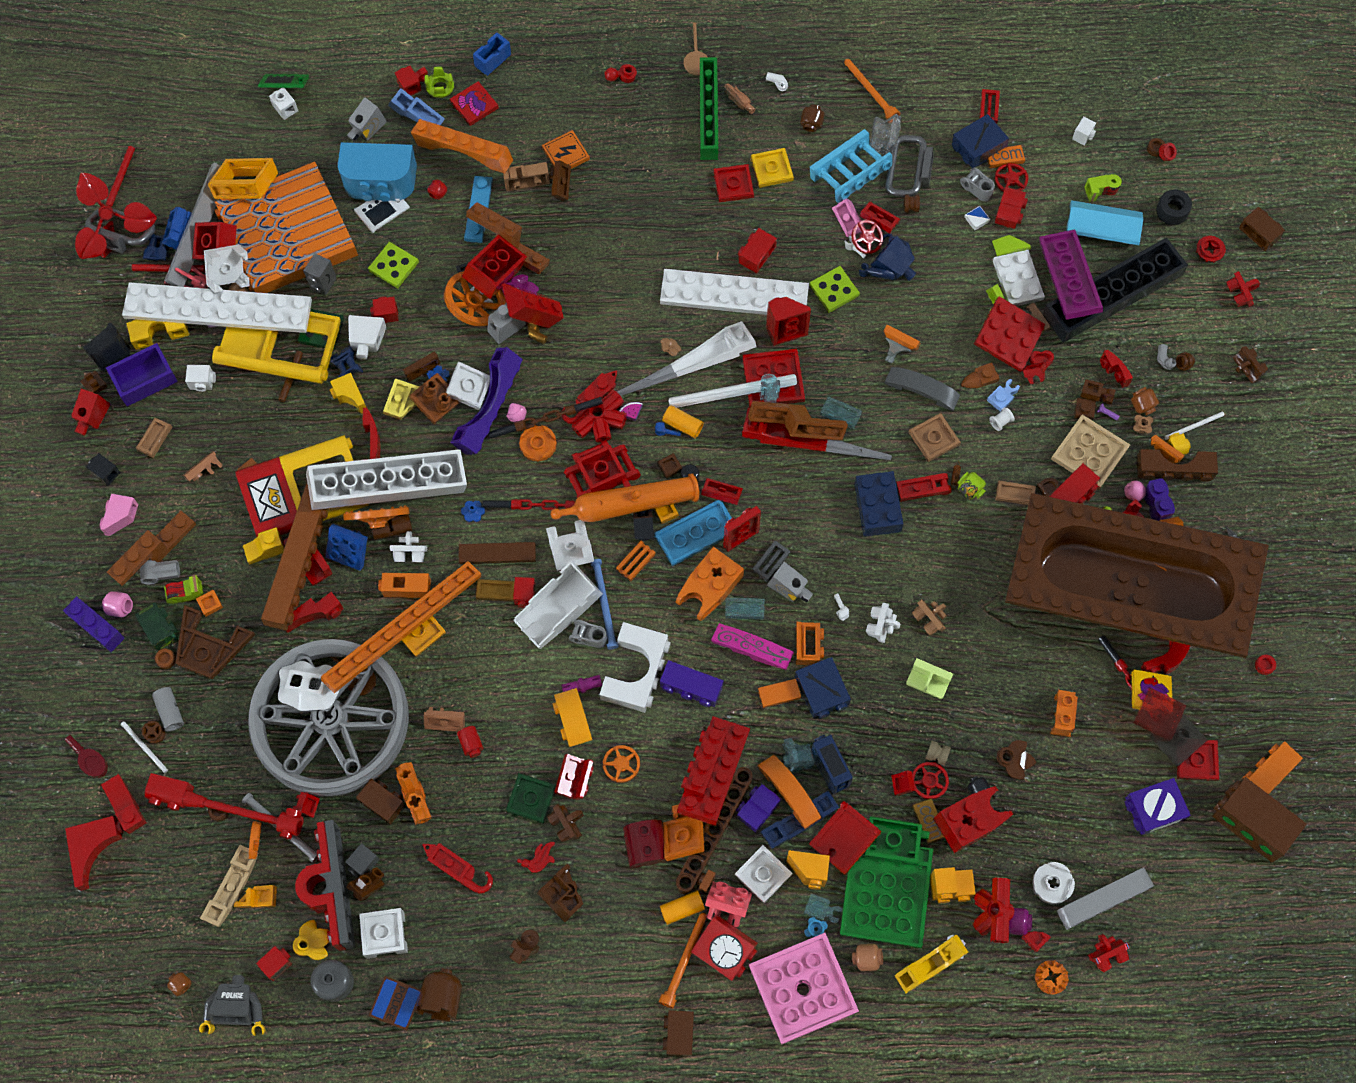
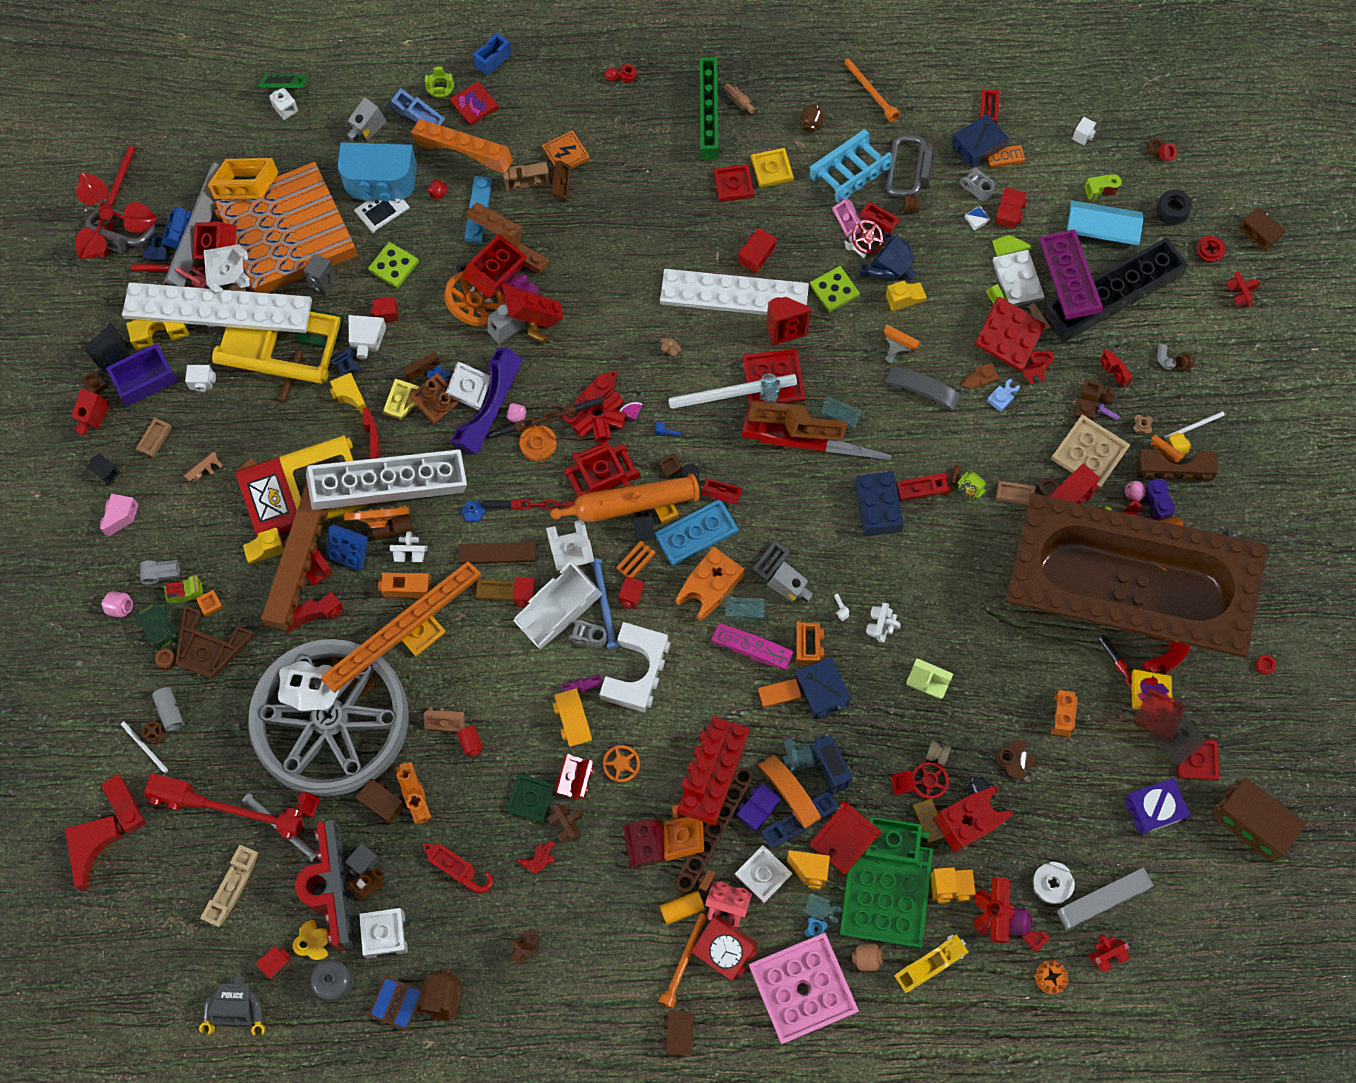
(89, 760): dark red piece -> none
(93, 624): dark purple brick -> none
(151, 548): dark orange bracket -> none
(179, 983): dark orange piece -> none
(217, 815): reddish brown tile -> none
(254, 839): orange tile -> none
(258, 897): light orange slope -> none
(410, 80): red brick -> none
(562, 894): reddish brown slope -> none
(631, 593): none -> red brick
(683, 421): light orange pin -> none
(691, 684): dark purple brick -> none
(692, 60): medium nougat piece -> none
(717, 349): white plate -> none
(741, 528): red plate -> none
(779, 80): white arm -> none
(885, 134): clear bracket -> none
(904, 295): none -> yellow arch
(924, 610): medium nougat hips -> none
(934, 437): medium nougat plate -> none
(1001, 419): white bush -> none
(1011, 178): red wheel -> none
(1144, 401): dark orange head -> none
(1249, 365): reddish brown hips -> none
(1275, 767): orange brick -> none

